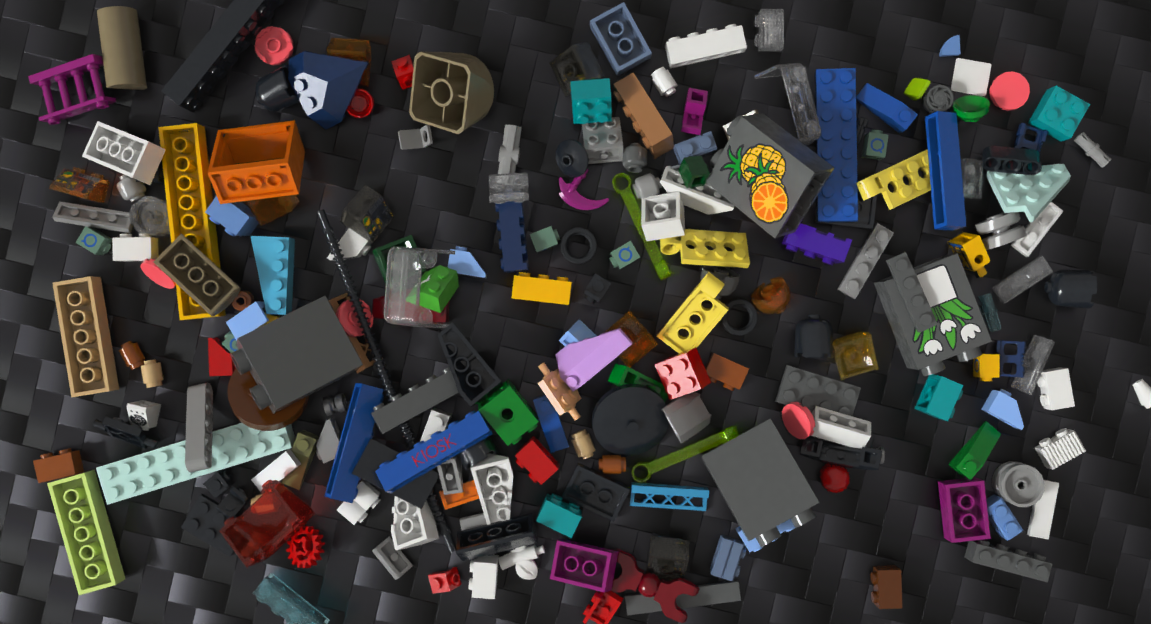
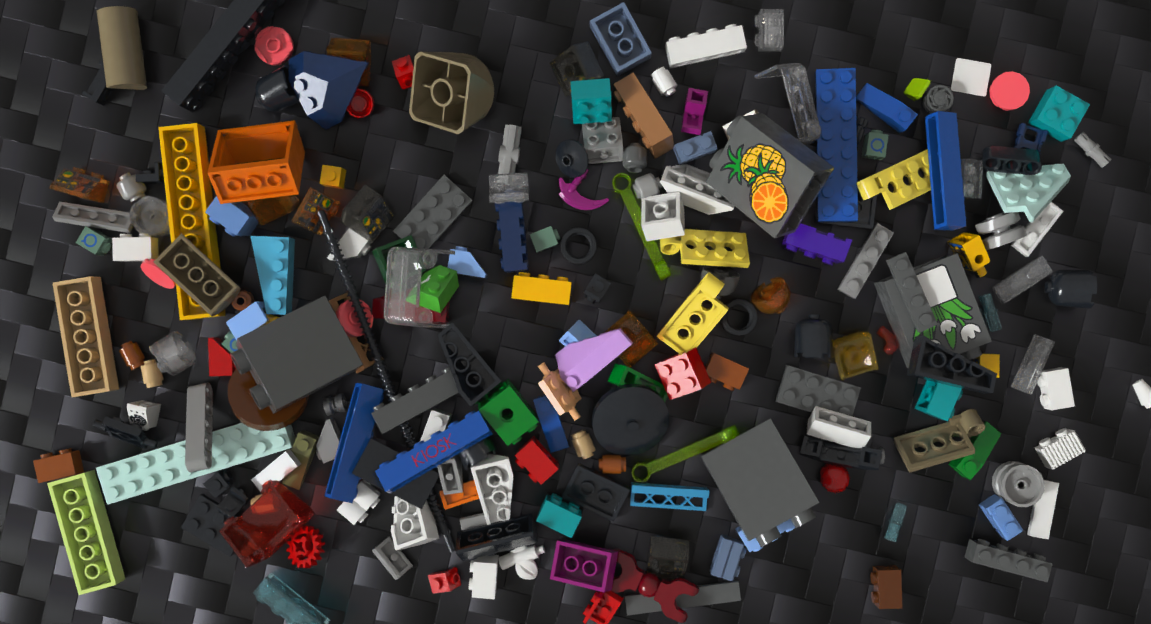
(60, 74): magenta fence -> none
(124, 152): white brick -> none
(173, 353): none -> clear brick
(312, 203): none -> slope
(333, 176): none -> yellow brick
(415, 138): light grey bracket -> none
(434, 213): none -> dark grey plate
(624, 255): sand green brick -> none
(687, 415): light grey slope -> none
(694, 171): dark green brick -> none
(798, 420): coral tile -> none
(891, 342): none -> clear red arm
(895, 522): none -> clear light blue axle
(941, 365): none -> black wedge
(951, 47): medium blue tile -> none
(962, 425): none -> dark tan hinge
(964, 510): magenta brick -> none
(971, 107): green piece -> none
(1004, 408): light blue slope -> none
(1017, 359): dark blue piece -> none

